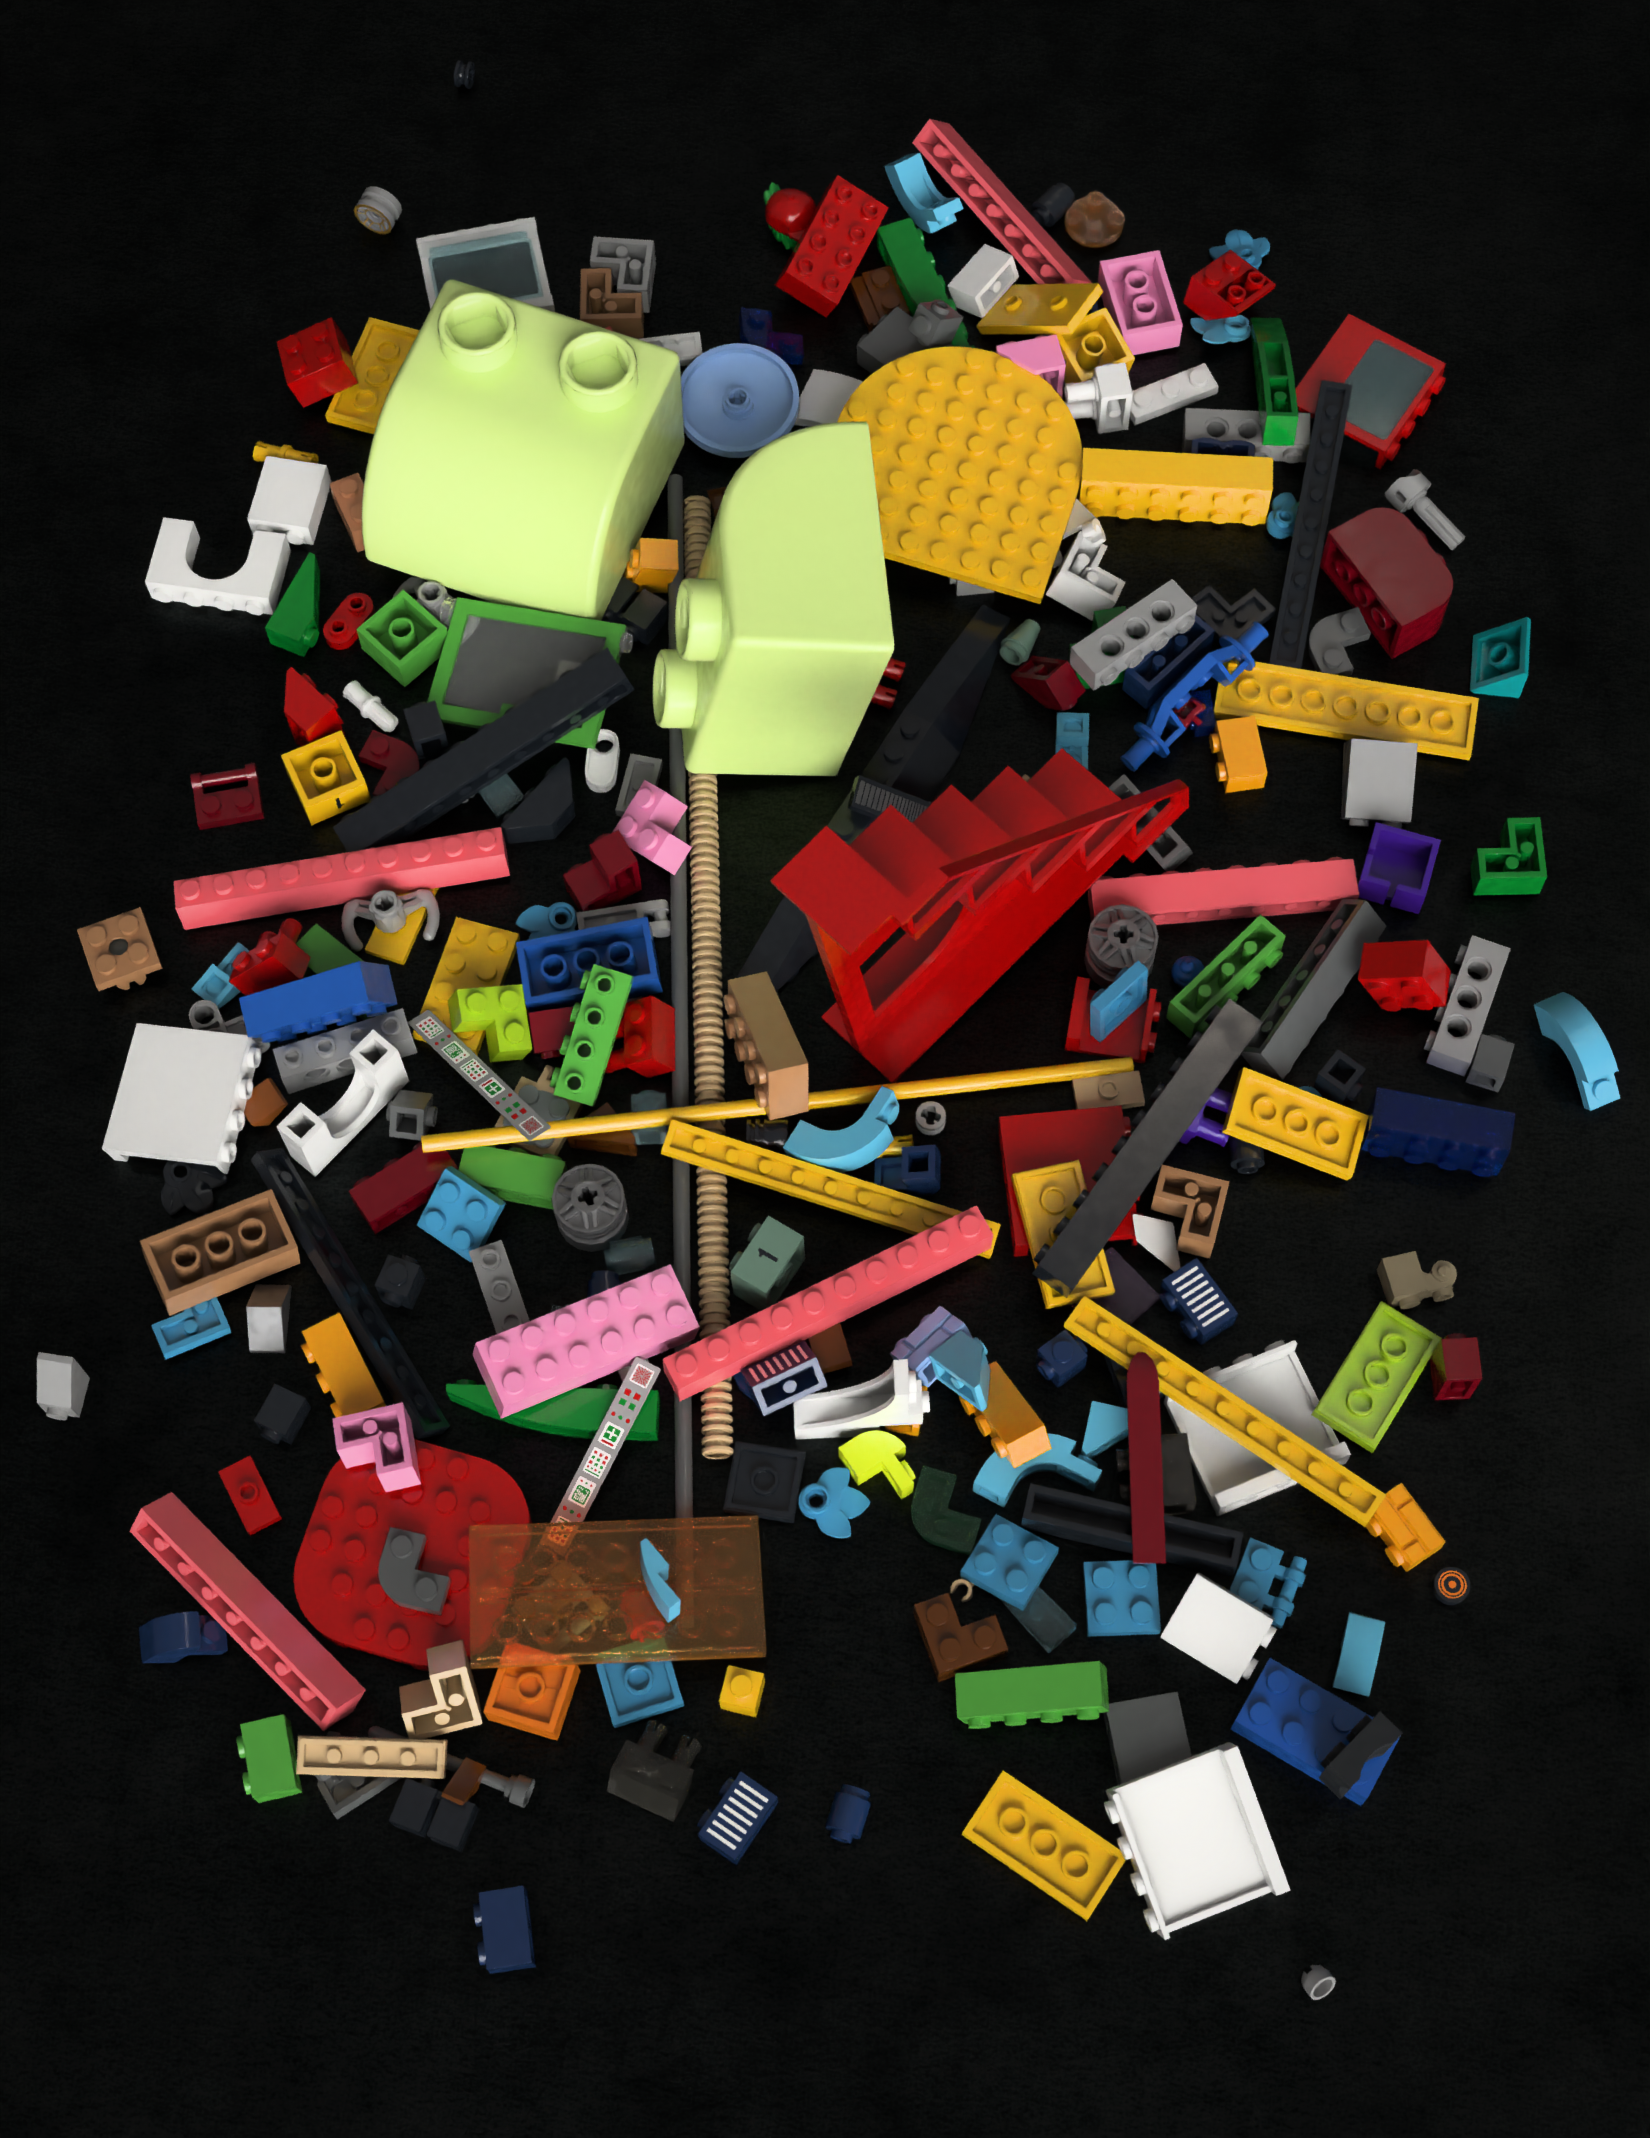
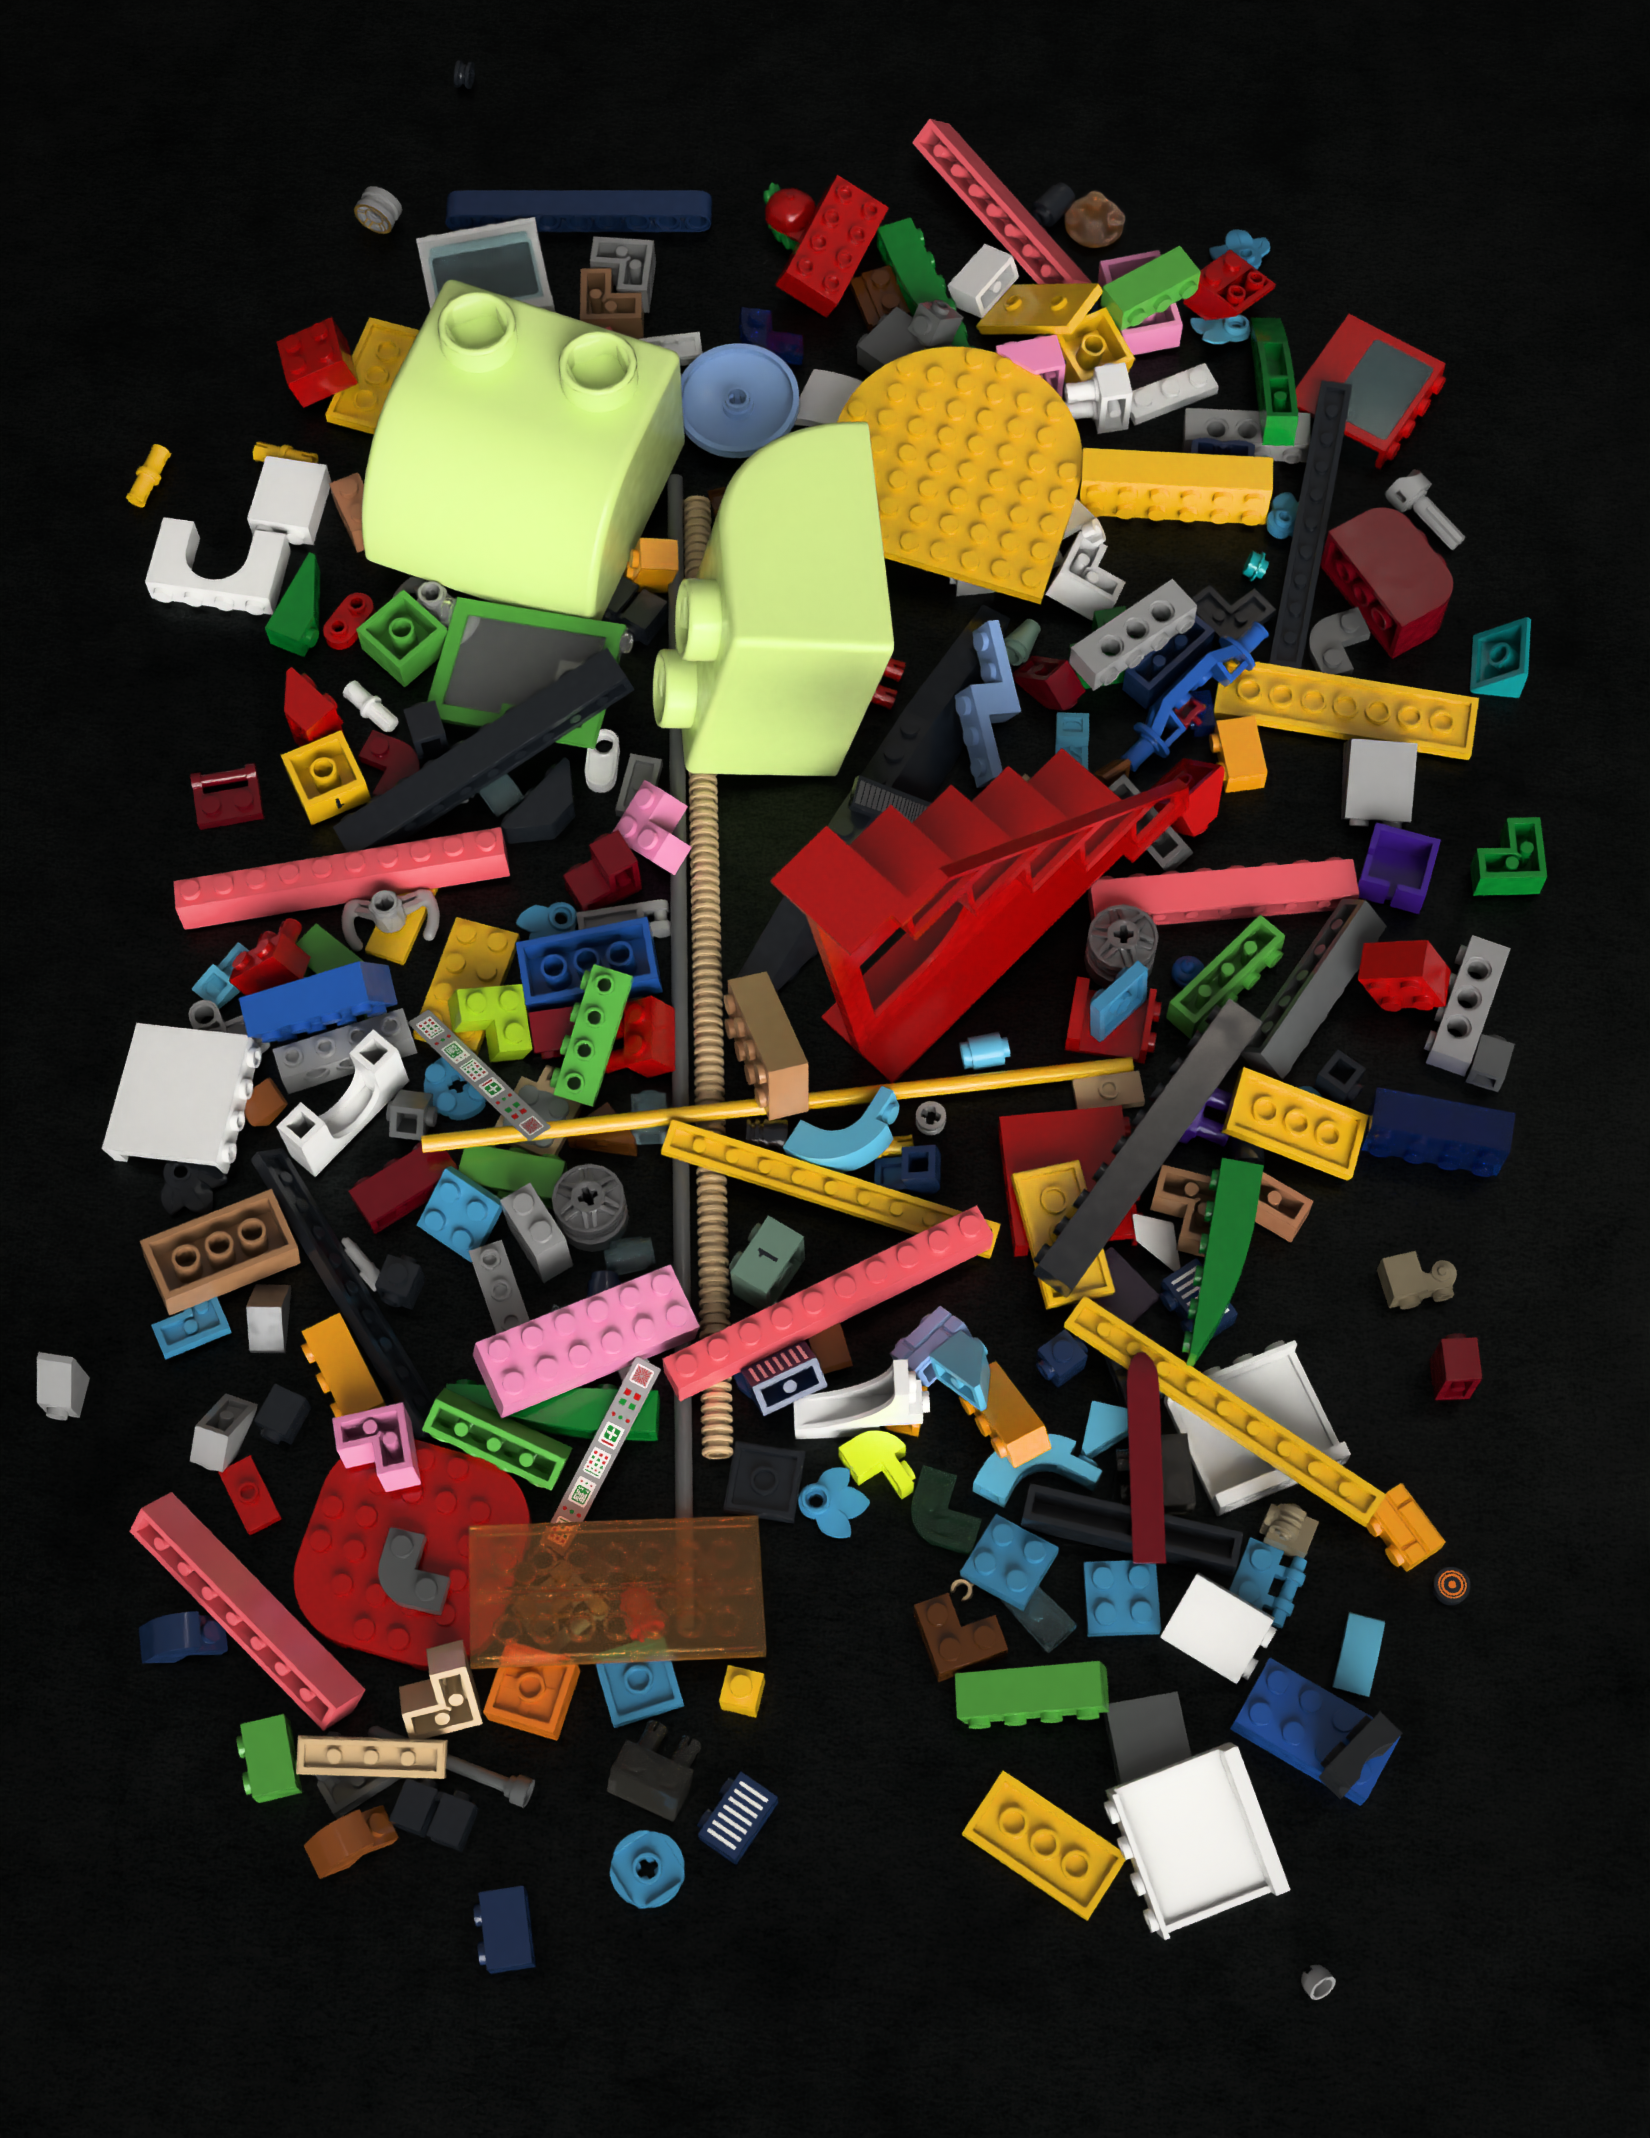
(120, 950): medium nougat piece -> none
(148, 475): none -> yellow pin
(222, 1432): none -> light grey slope
(348, 1839): none -> dark orange brick
(367, 1268): none -> light grey piece
(449, 1102): none -> dark azure plate
(464, 1782): reddish brown piece -> none
(497, 1439): none -> bright green brick
(536, 1232): none -> light grey brick
(583, 210): none -> dark blue beam
(626, 1864): none -> dark azure plate
(655, 1573): medium azure slope -> none
(848, 1813): dark blue brick -> none
(919, 195): medium azure arch -> none
(984, 1051): none -> medium azure brick
(987, 703): none -> light blue bracket
(1113, 771): none -> dark orange slope
(1150, 288): none -> bright green brick
(1205, 789): none -> red slope
(1224, 1248): none -> green slope
(1255, 566): none -> teal plate
(1281, 1208): none -> nougat brick
(1288, 1529): none -> dark tan brick
(1376, 1376): lime tile -> none
(1585, 1045): medium azure arch -> none

